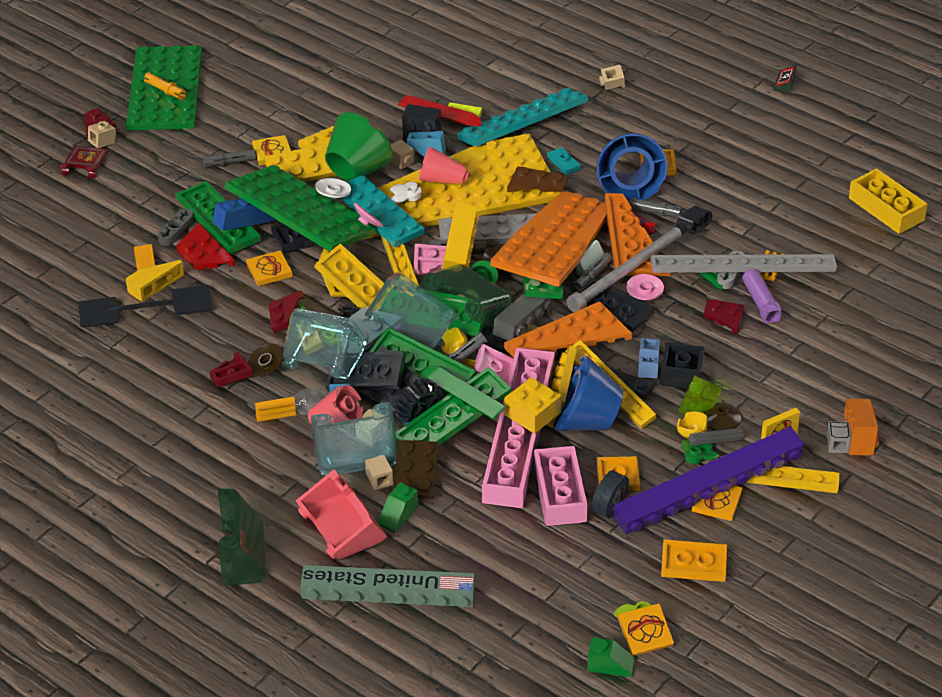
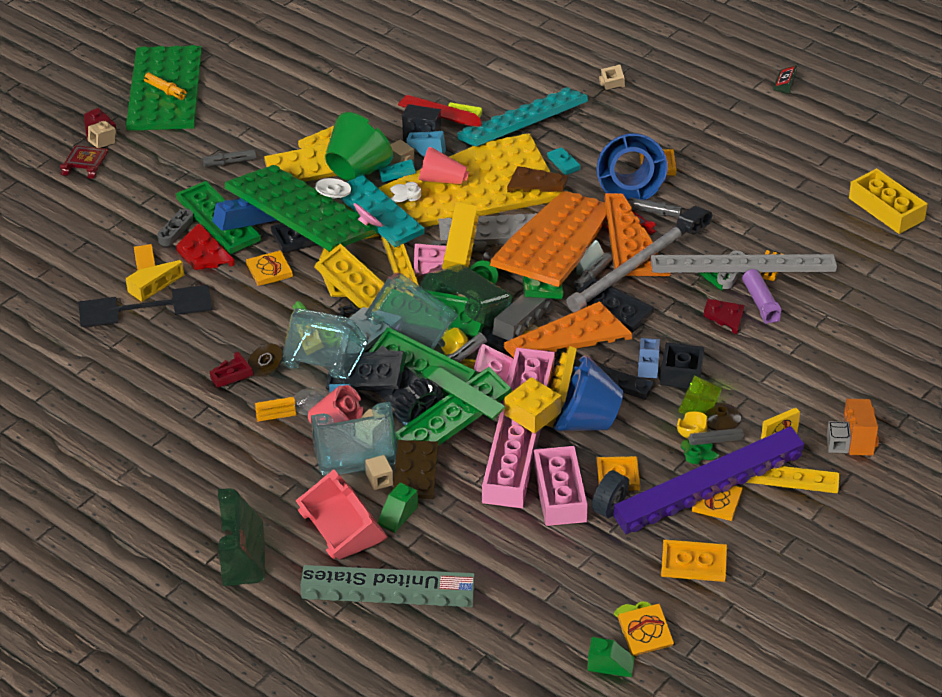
(270, 146): yellow tile -> none
(281, 310): dark red wing -> none
(397, 170): none -> teal plate
(631, 403): yellow plate -> none
(645, 287): bright pink dish -> none

